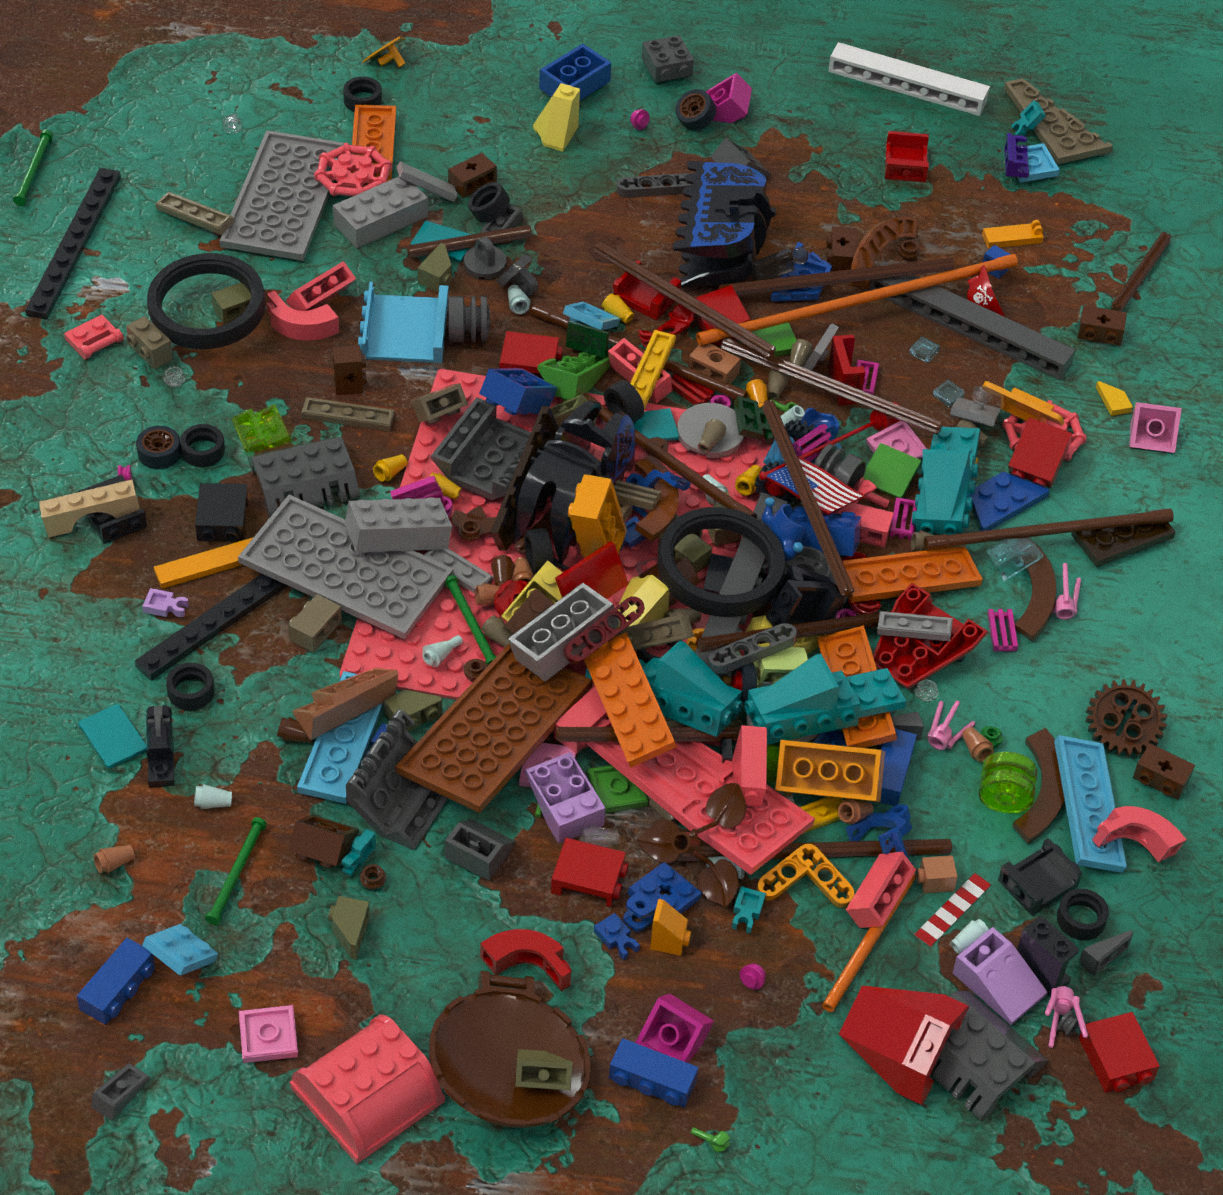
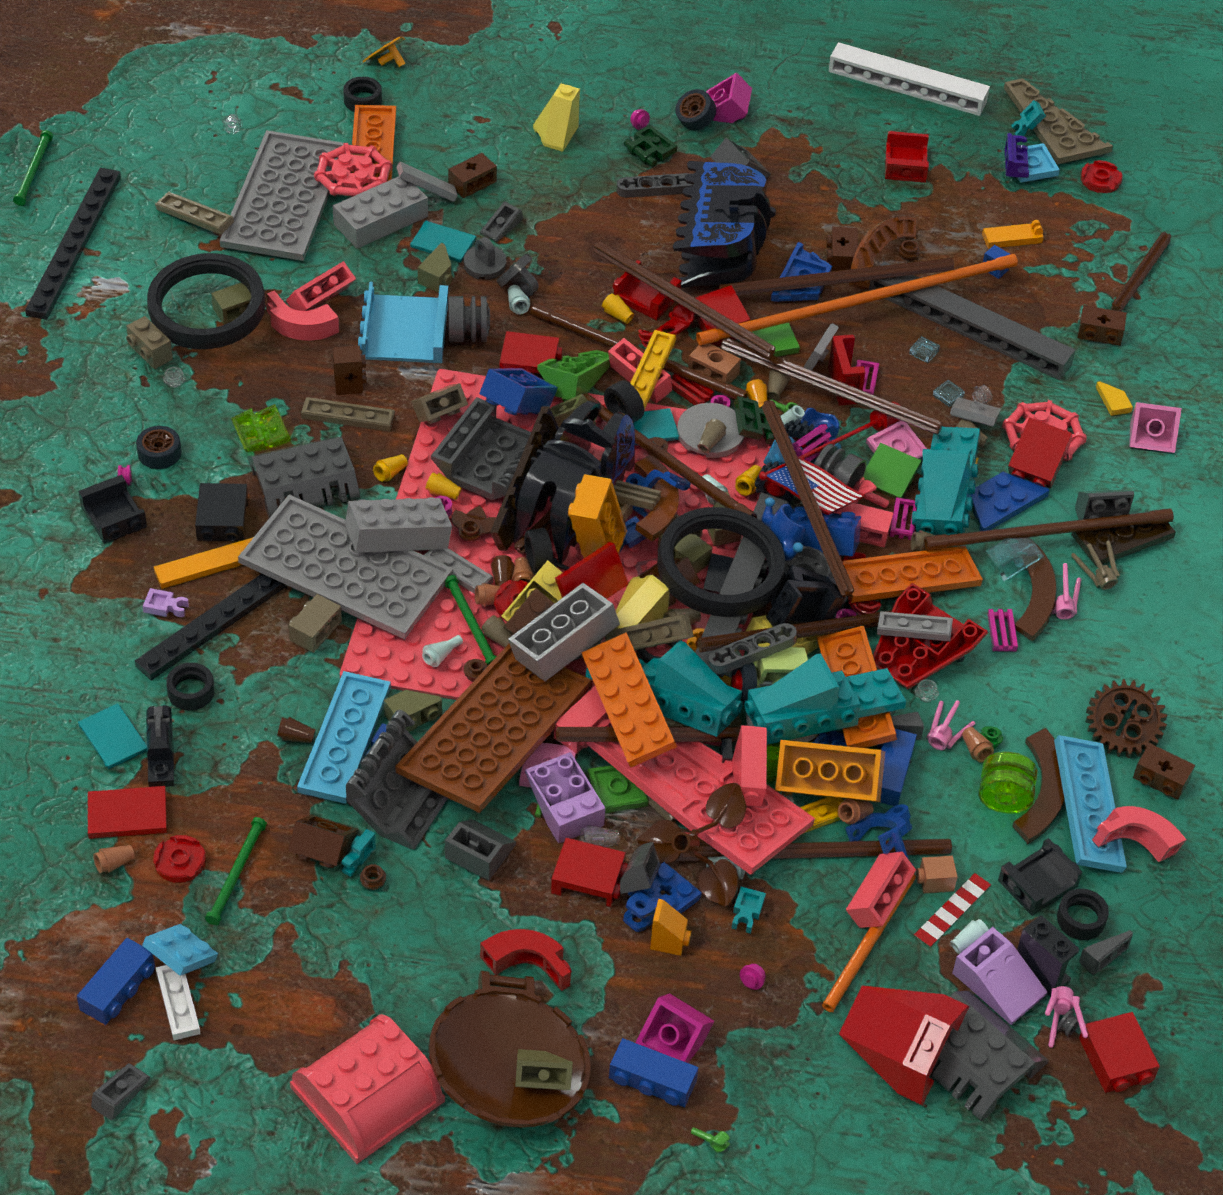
(63, 512): tan arch -> none
(93, 336): coral plate -> none
(127, 812): none -> red tile
(178, 1003): none -> white plate
(179, 859): none -> red tile
(197, 433): black tyre -> none
(211, 797): light aqua cone -> none
(268, 1034): bright pink plate -> none
(346, 700): nougat slope -> none
(349, 923): olive slope -> none
(419, 490): dark pink tile -> none
(469, 241): reddish brown axle -> none
(497, 199): black tyre -> none
(577, 68): blue brick -> none
(588, 339): dark green panel -> none
(591, 316): medium azure plate -> none
(604, 629): dark red beam -> none
(616, 934): blue plate -> none
(640, 869): none -> dark grey brick
(655, 143): none -> dark green plate
(667, 58): dark grey brick -> none
(778, 263): clear smoke plate -> none
(800, 352): dark tan cone -> none
(803, 868): light orange beam -> none
(982, 293): red hat -> none
(1023, 404): light orange plate -> none
(1101, 177): none -> red tile
(1103, 503): none -> dark grey slope
(1105, 576): none -> dark tan plant

